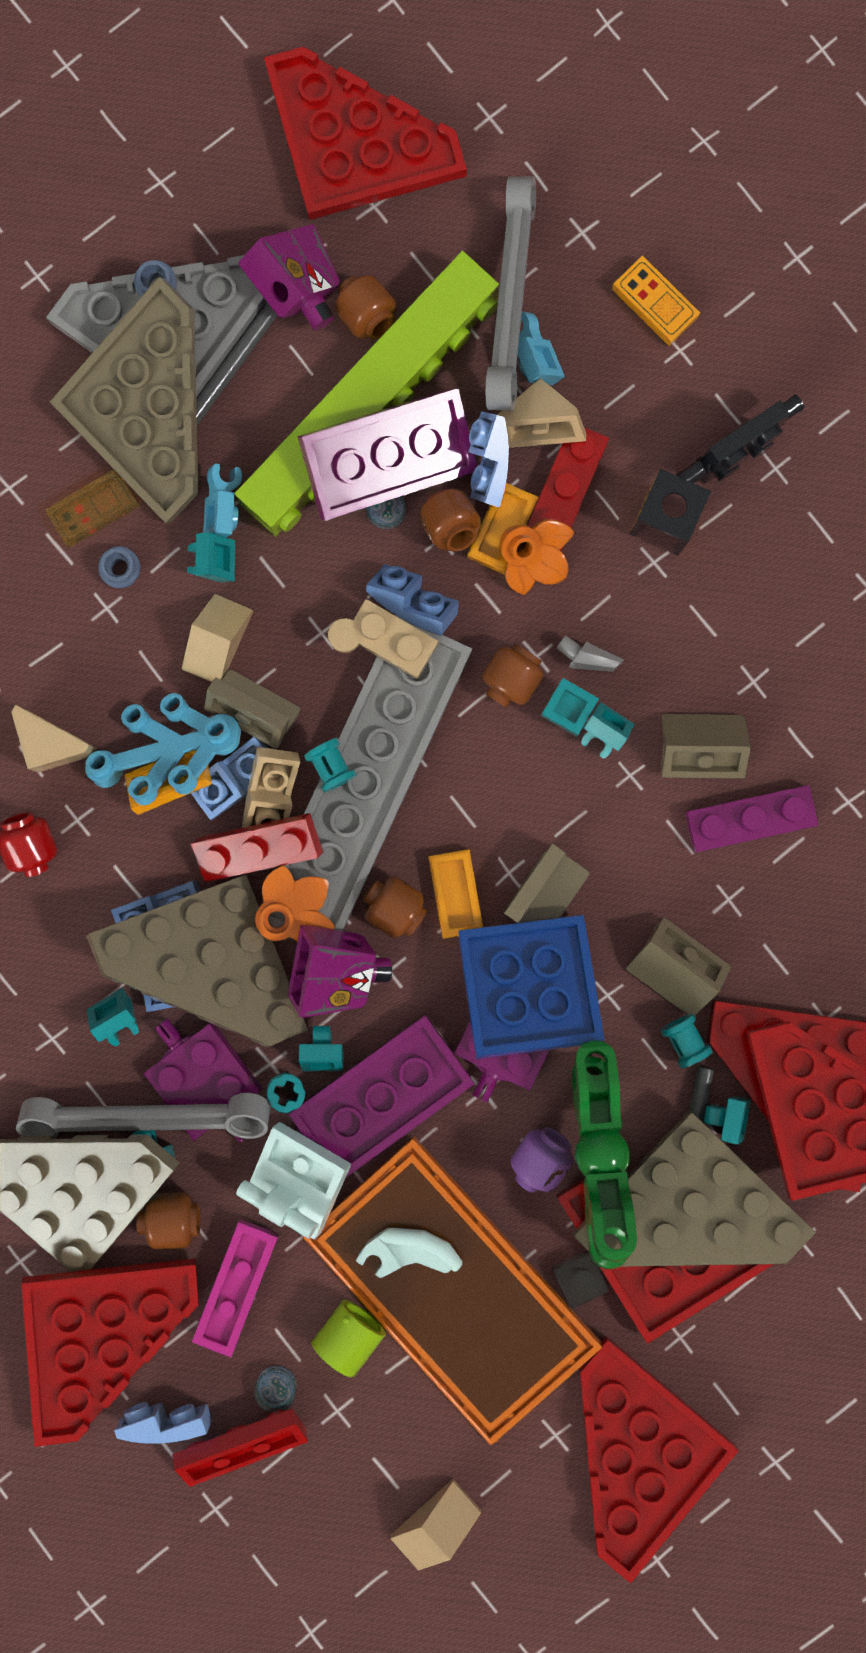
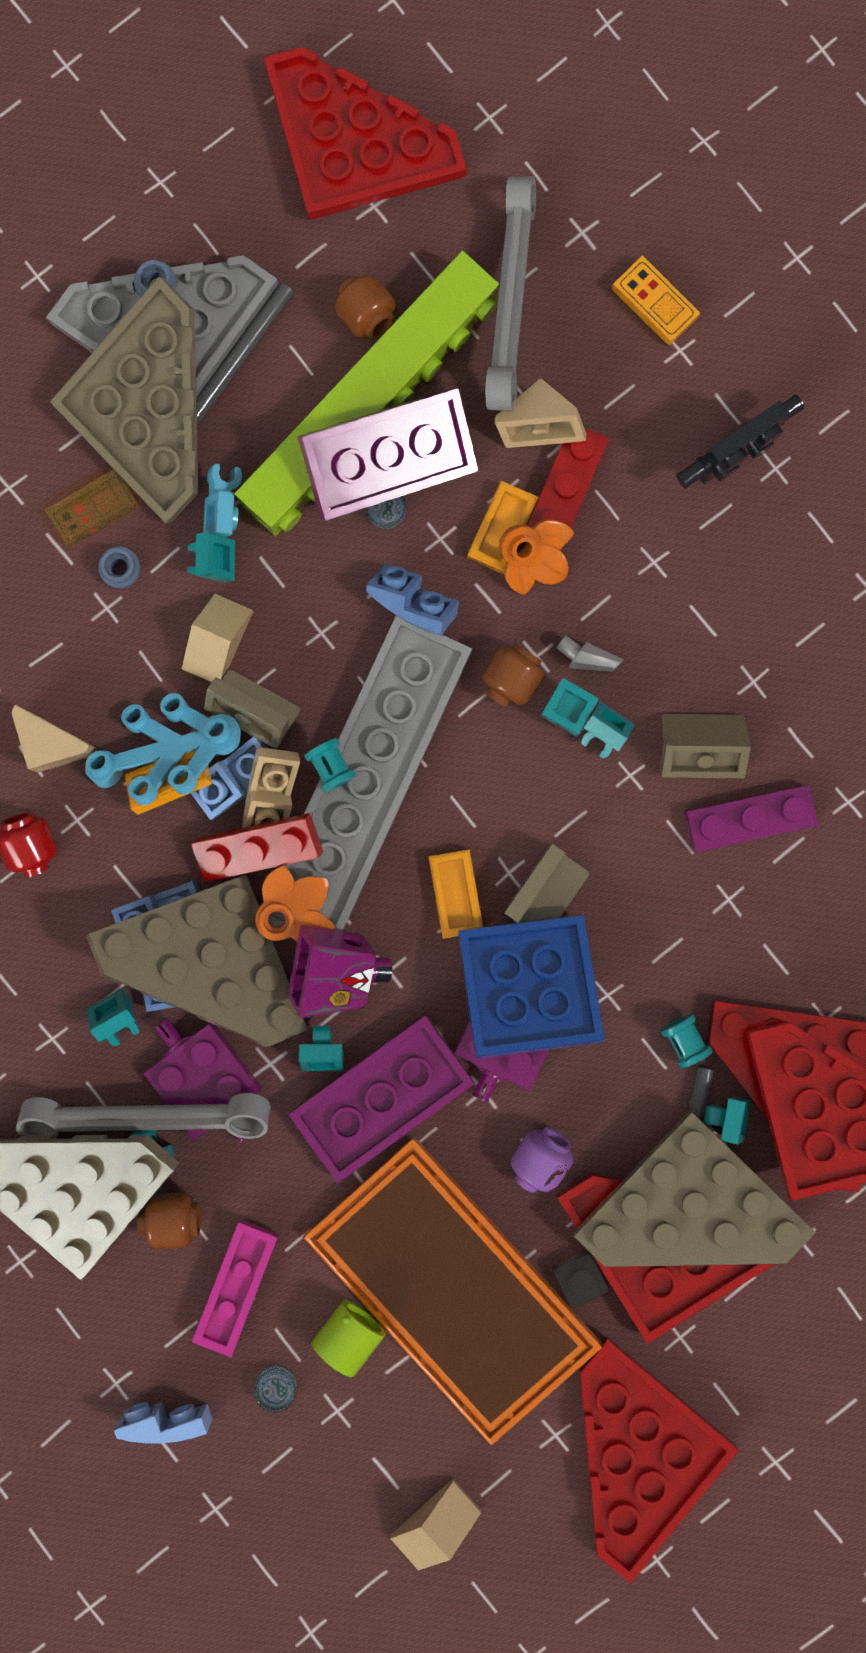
(93, 1334): red plate -> none
(240, 1447): red plate -> none
(290, 1104): teal bush -> none
(293, 274): magenta torso -> none
(295, 1181): light aqua plate -> none
(384, 637): tan hinge -> none
(394, 907): dark orange head -> none
(408, 1246): light aqua piece -> none
(450, 520): dark orange head -> none
(490, 441): light blue slope -> none
(537, 354): medium azure plate -> none
(603, 1155): green piece -> none
(653, 515): black piece -> none
(679, 968): dark tan panel -> none

